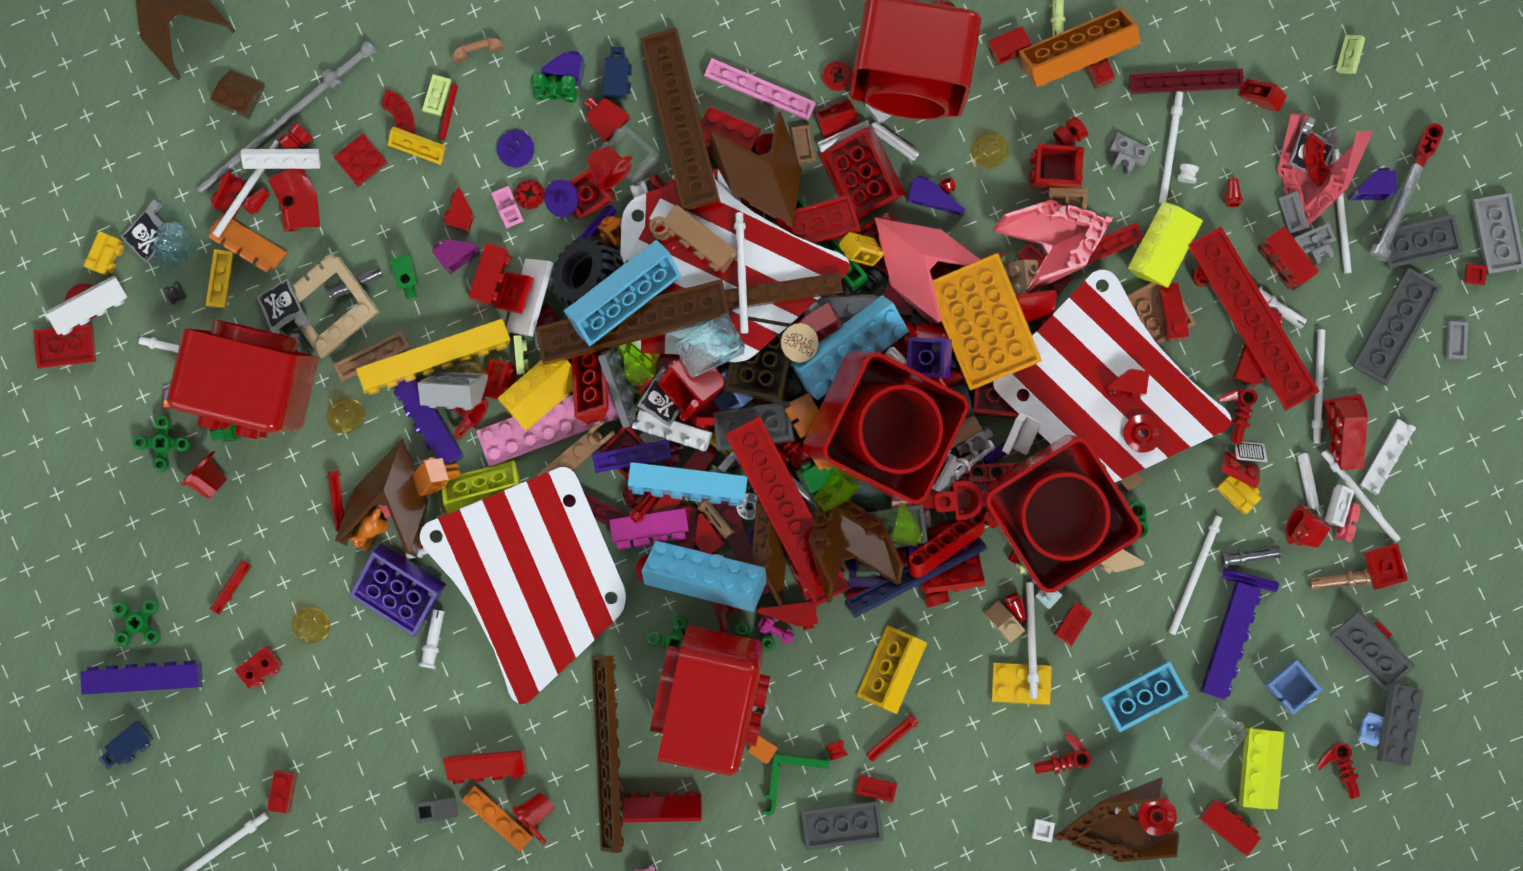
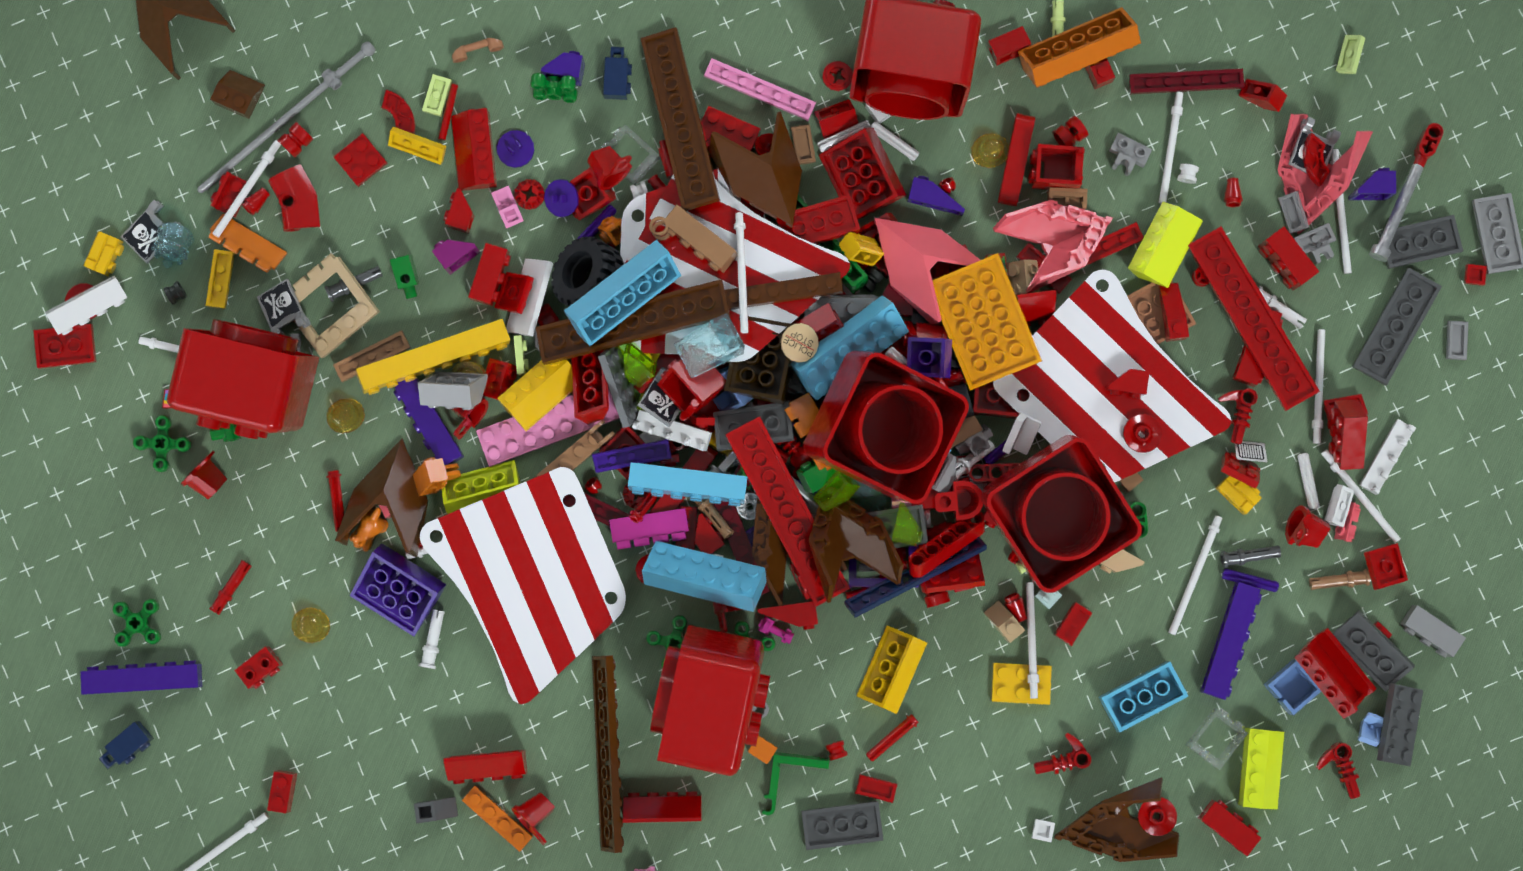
(280, 158): white plate -> none
(474, 149): none -> red slope
(593, 485): none -> red hinge
(605, 117): red torso -> none
(664, 155): none -> red cylinder
(1016, 159): none -> red beam
(1335, 672): none -> red panel
(1432, 631): none -> light grey brick

